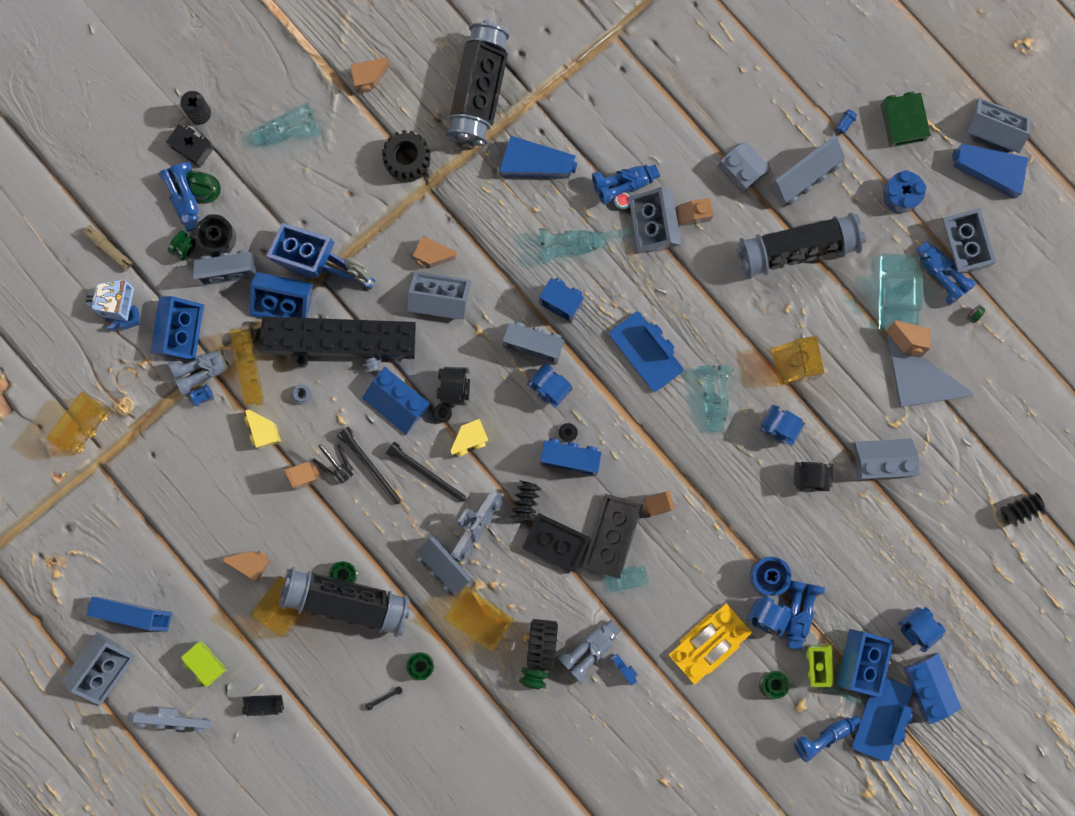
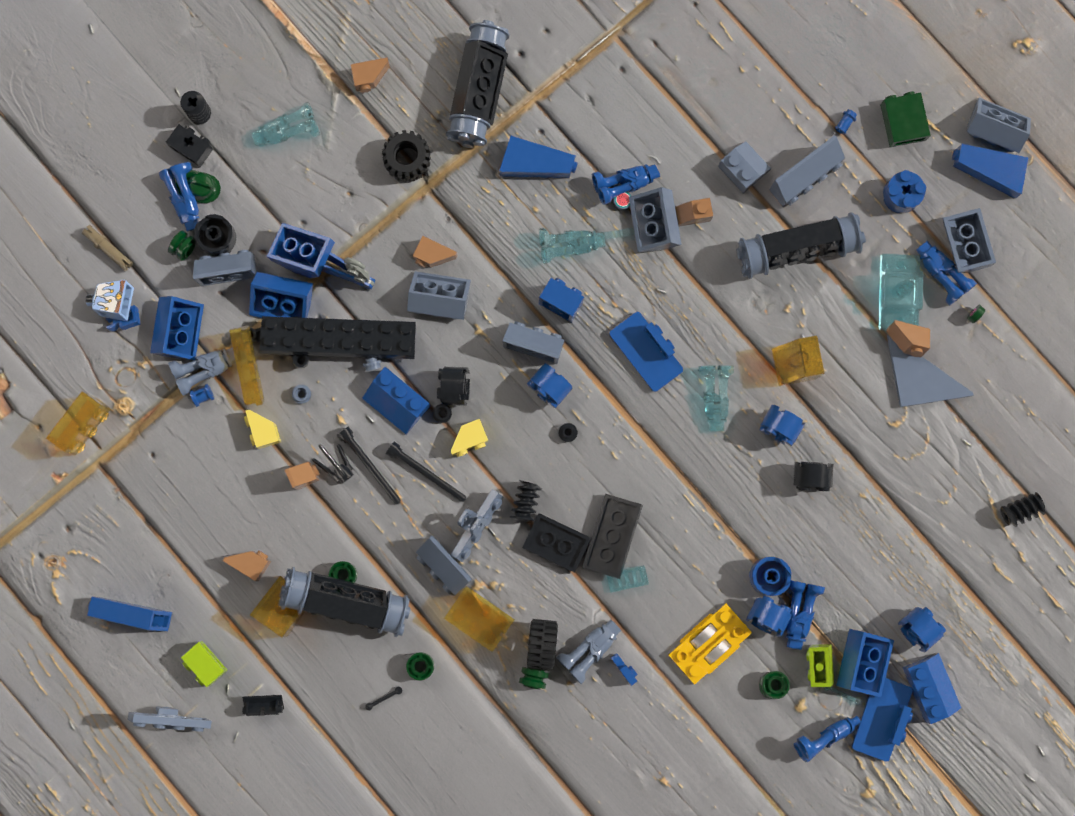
(98, 669): sand blue slope -> none
(571, 457): blue slope -> none
(658, 504): medium nougat slope -> none
(886, 459): sand blue slope -> none

